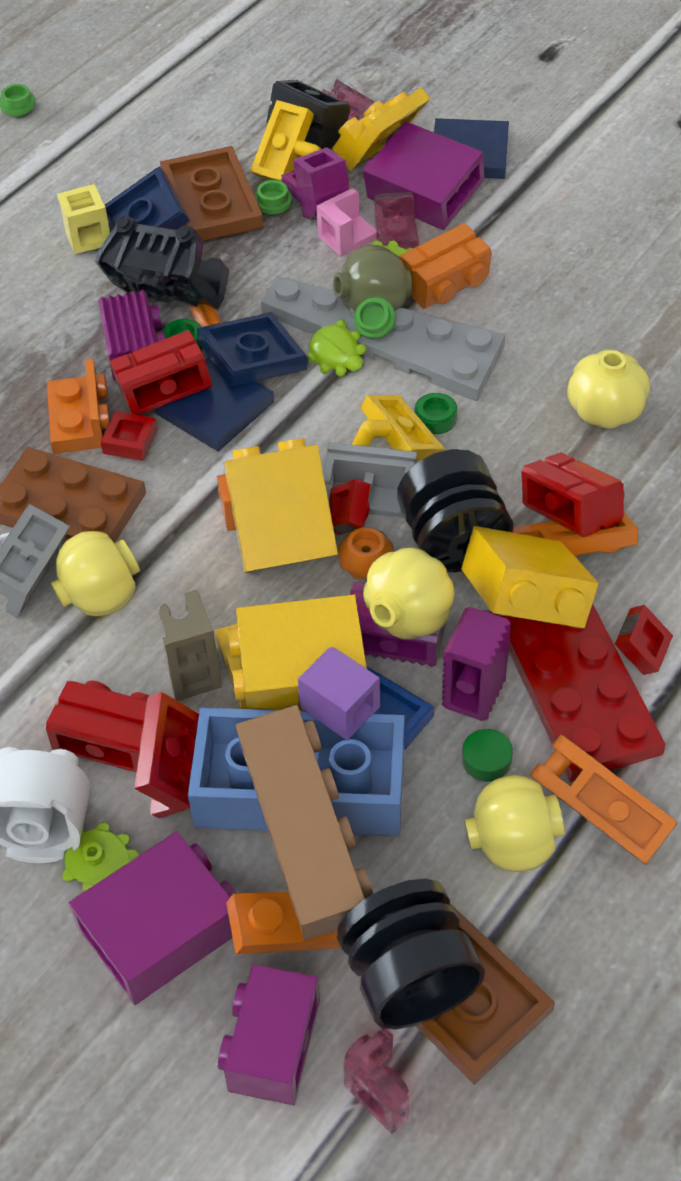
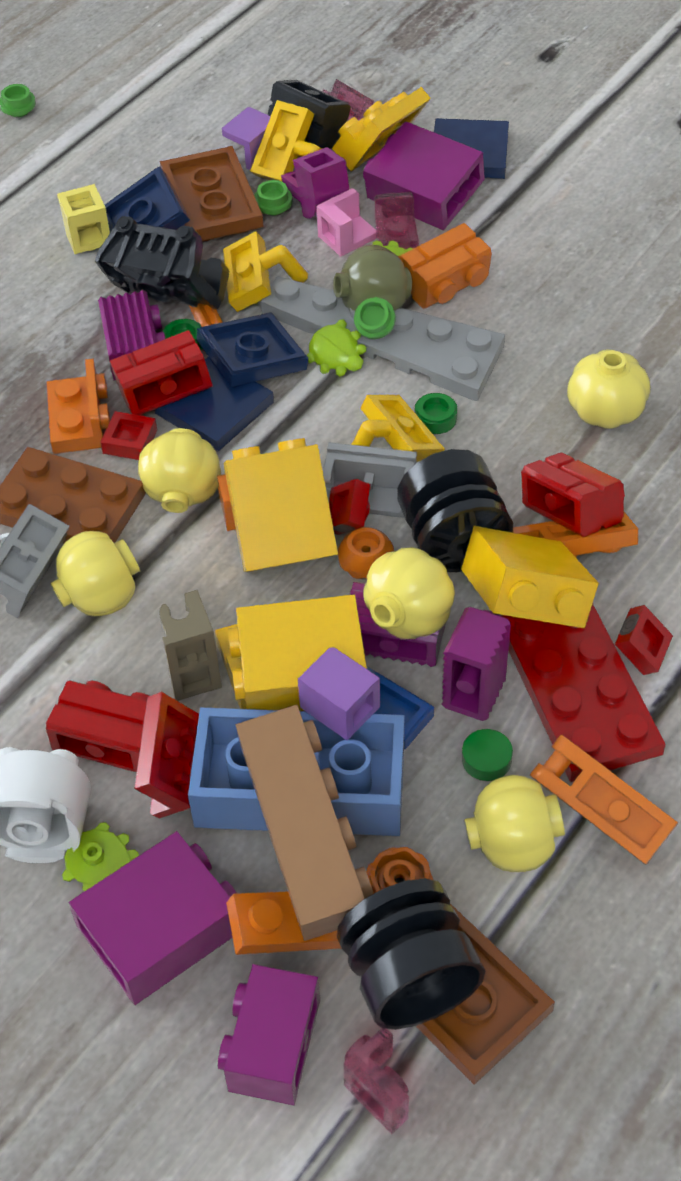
(179, 469): none -> light yellow plant
(248, 131): none -> medium lavender panel
(249, 268): none -> yellow plate
(395, 864): none -> orange plate

